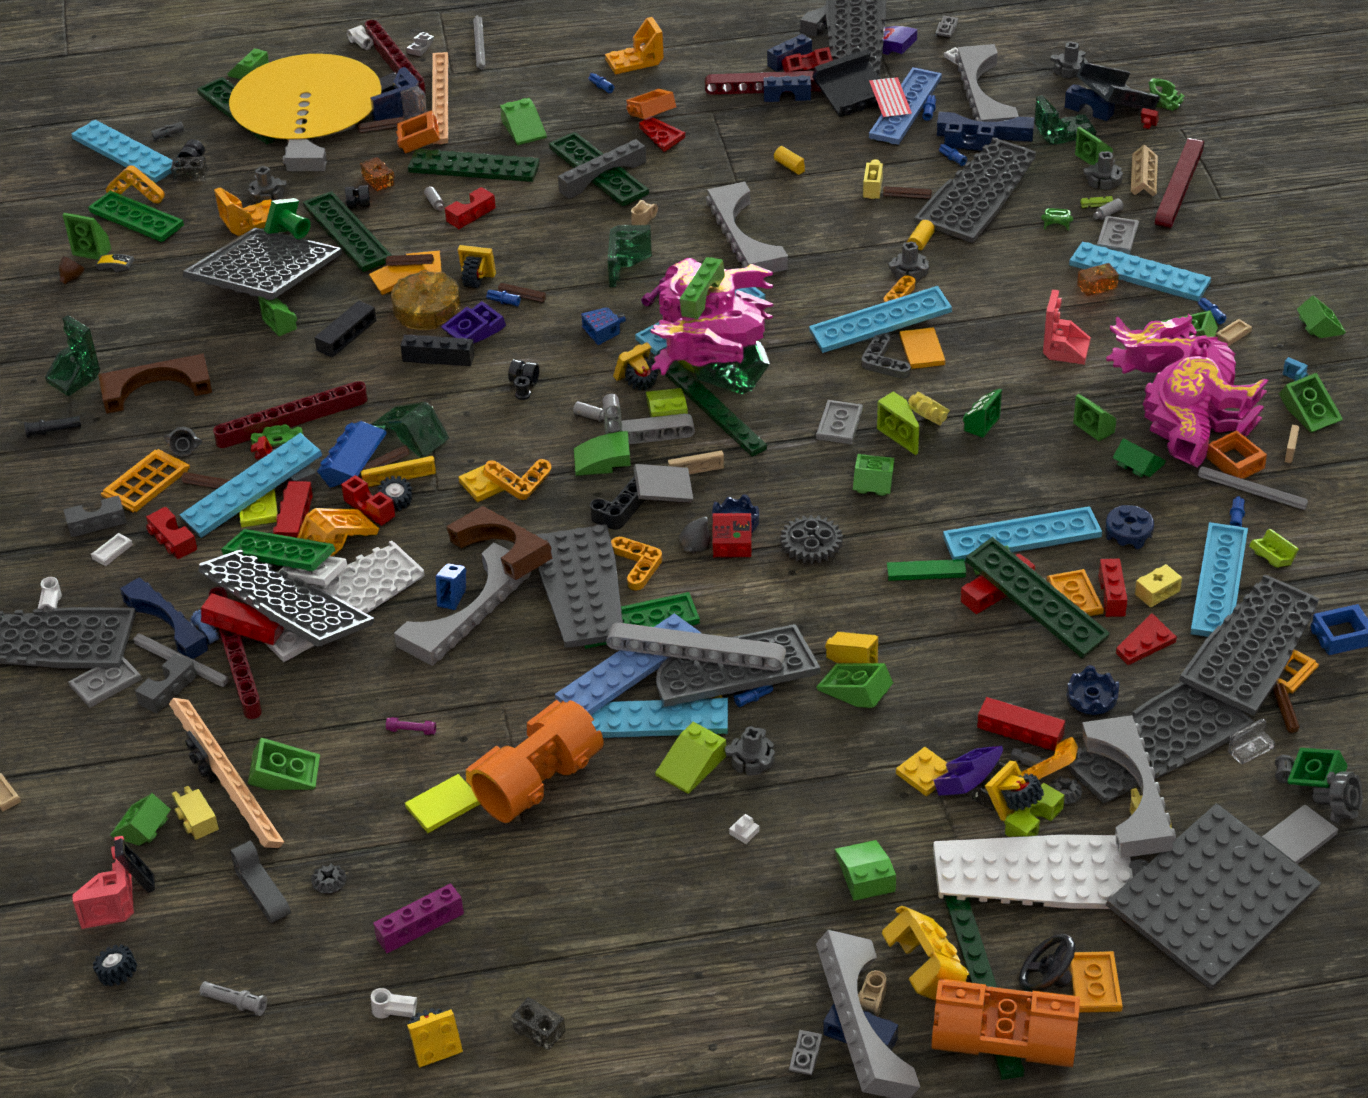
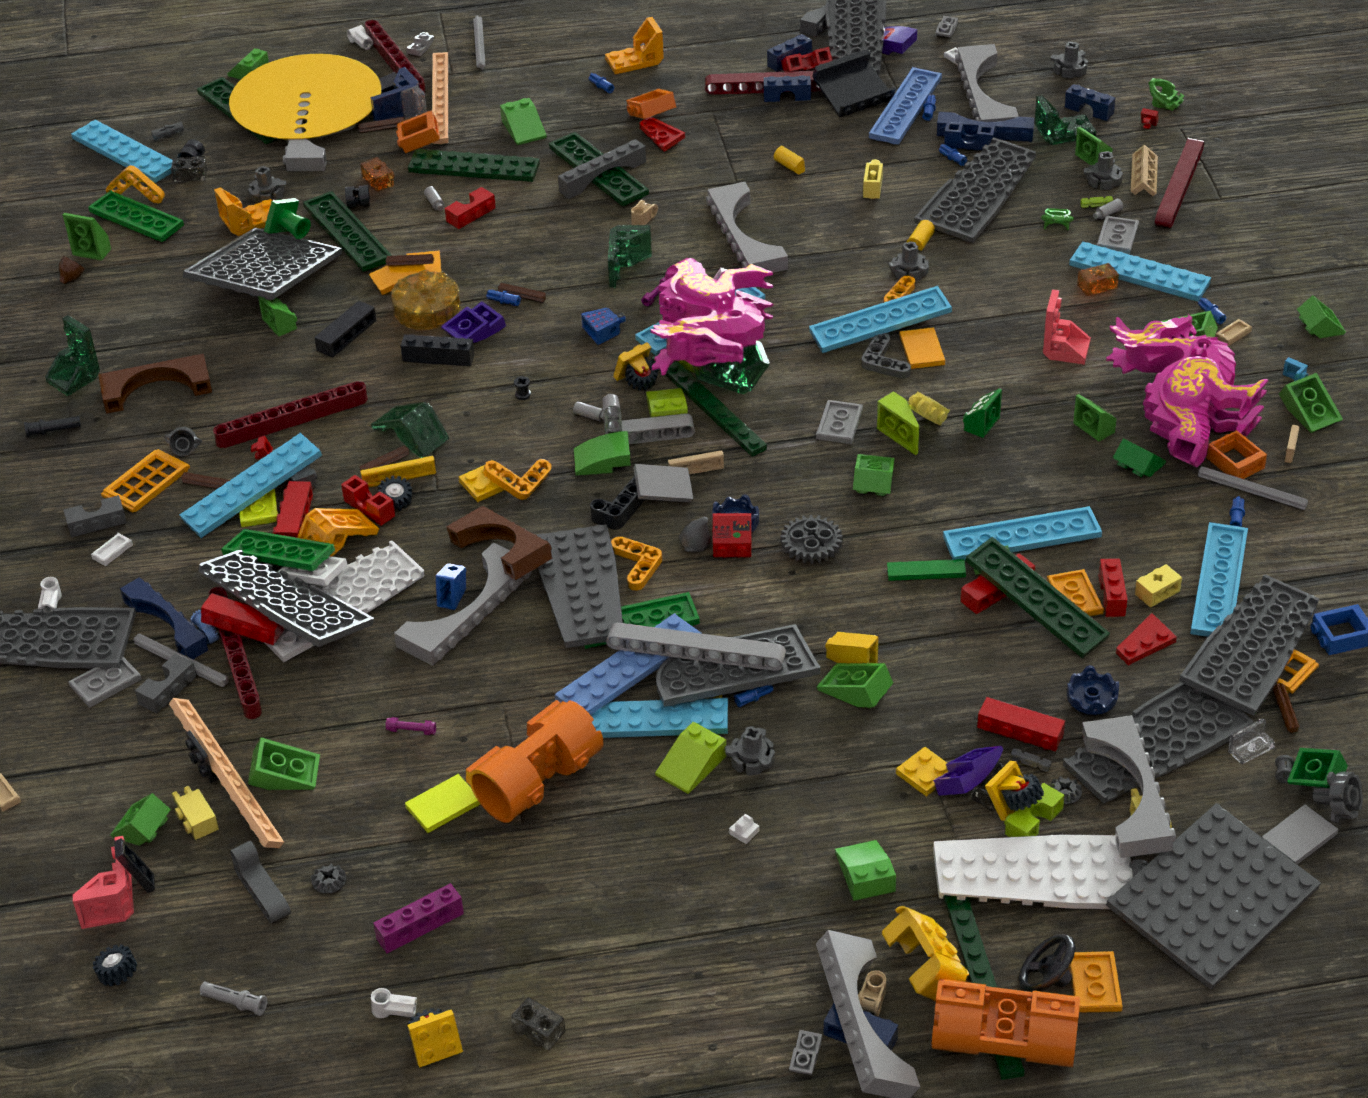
(117, 261): slope -> none
(165, 529): red arch -> none
(274, 432): bright green piece -> none
(350, 453): blue slope -> none
(475, 265): plate -> none
(529, 370): black wheel -> none
(694, 297): bright green arch -> none
(890, 97): sticker -> none
(907, 192): reddish brown axle -> none
(1064, 755): light orange beam -> none
(1112, 86): black panel -> none
(1135, 533): dark blue plate -> none
(1275, 549): lime bracket -> none

